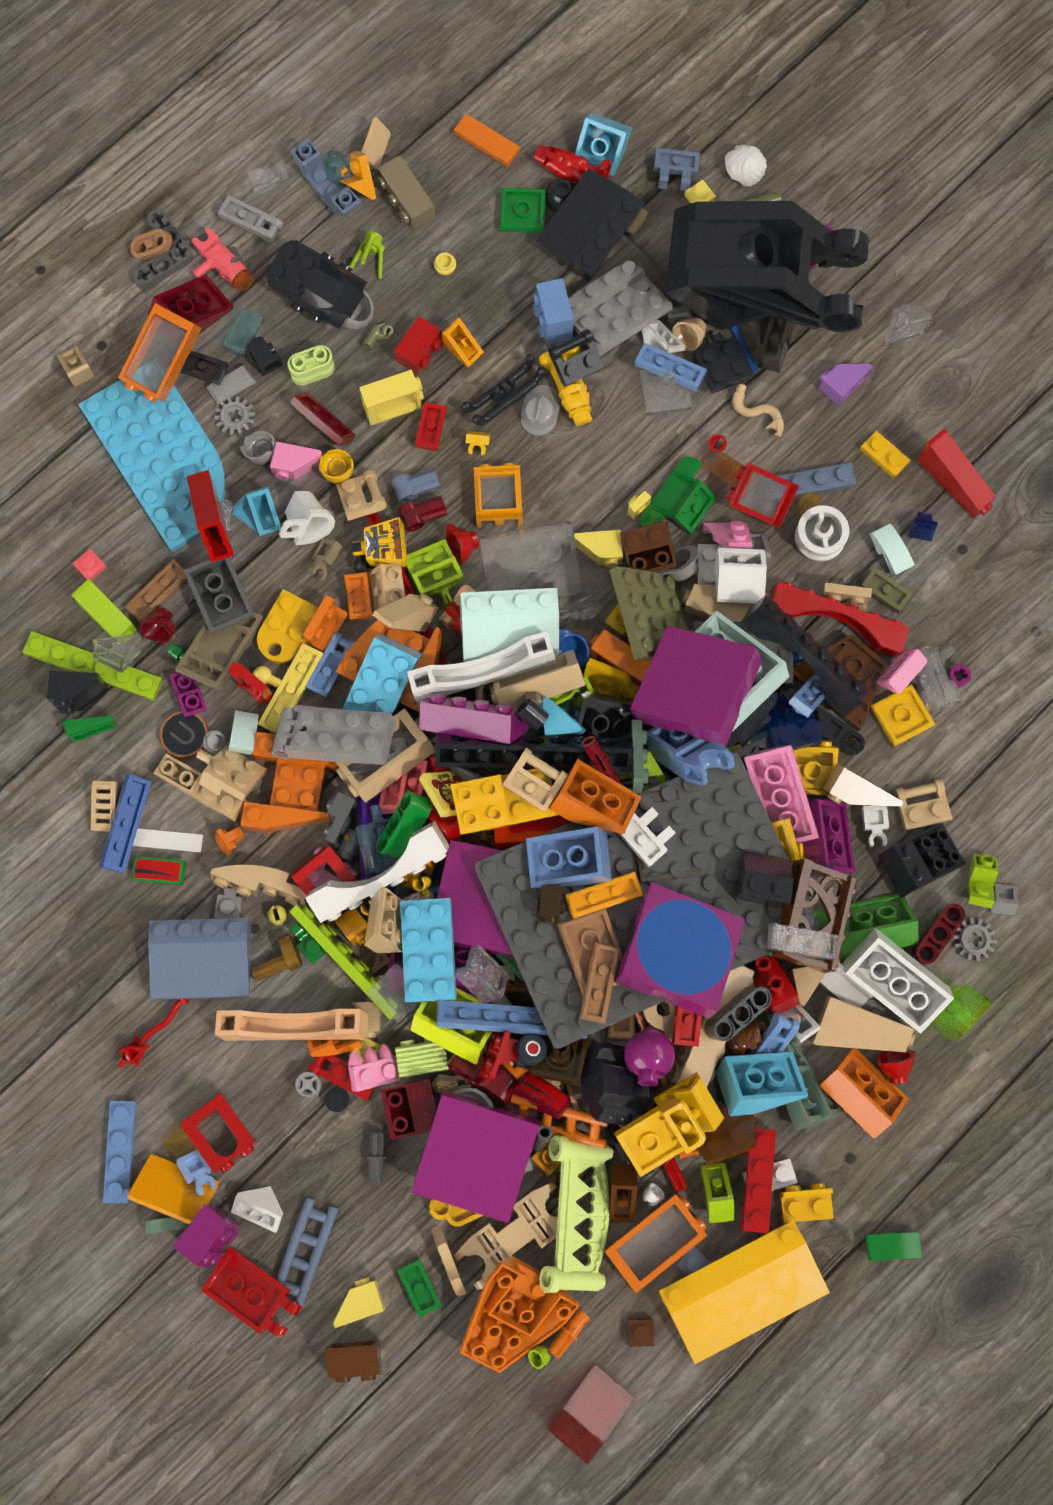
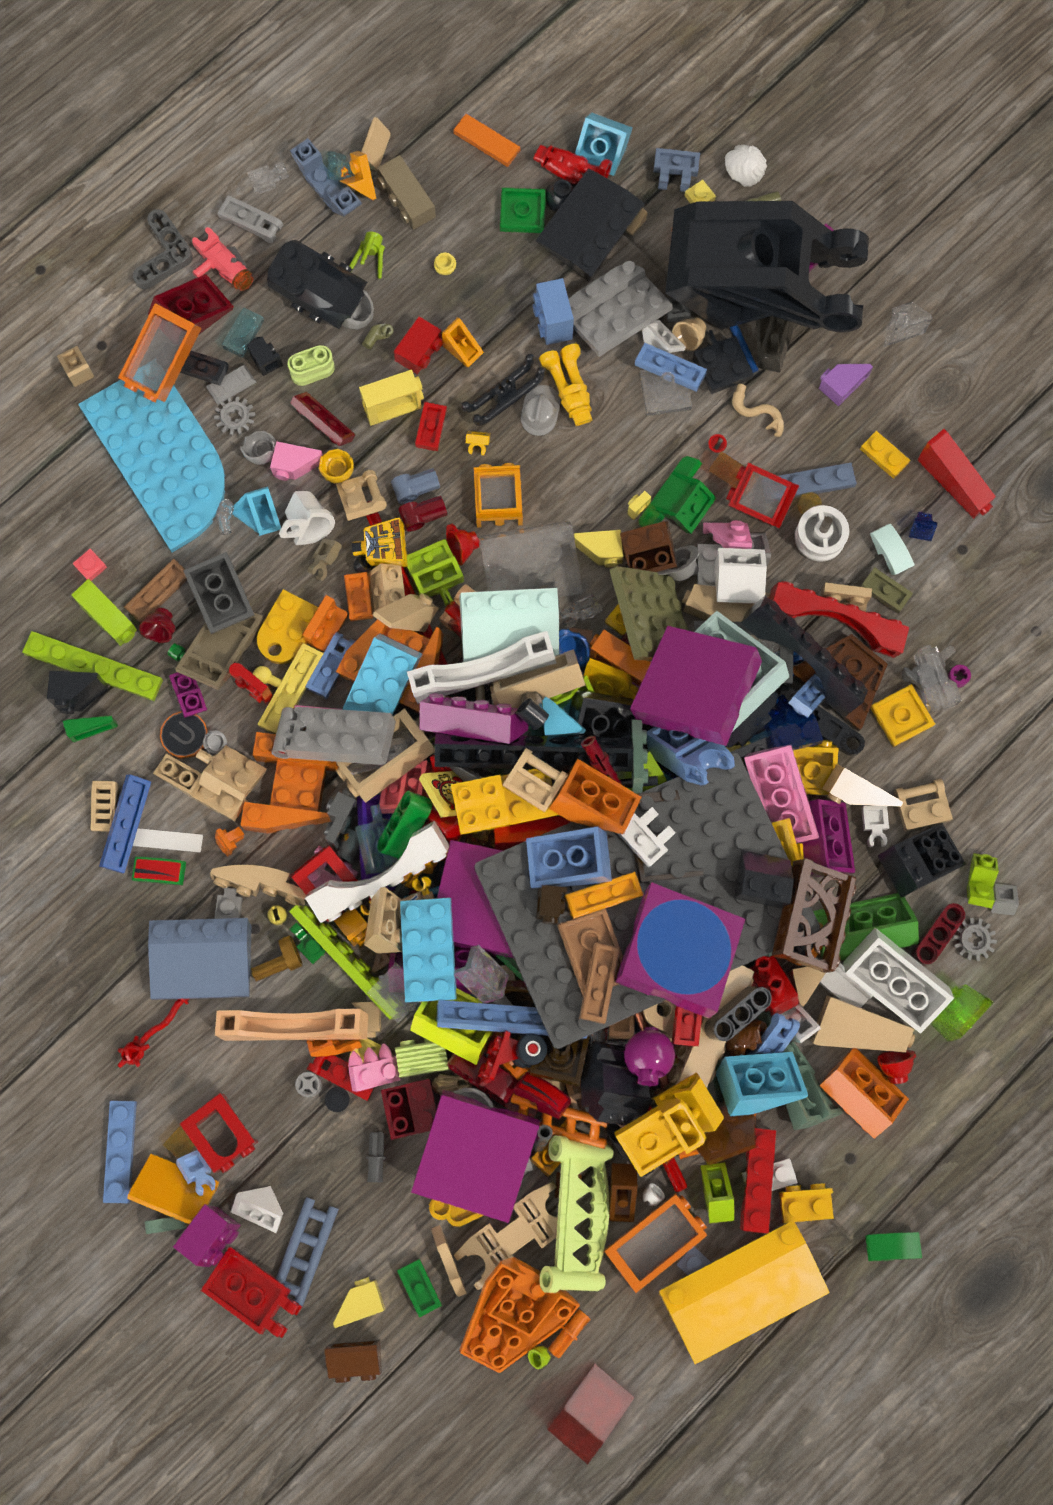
(117, 651): clear slope -> none
(153, 242): medium nougat plate -> none
(209, 516): red slope -> none
(243, 732): light aqua slope -> none
(579, 364): plate -> none
(640, 1332): reddish brown plate -> none
(802, 941): clear tile -> none
(902, 670): bright pink slope -> none

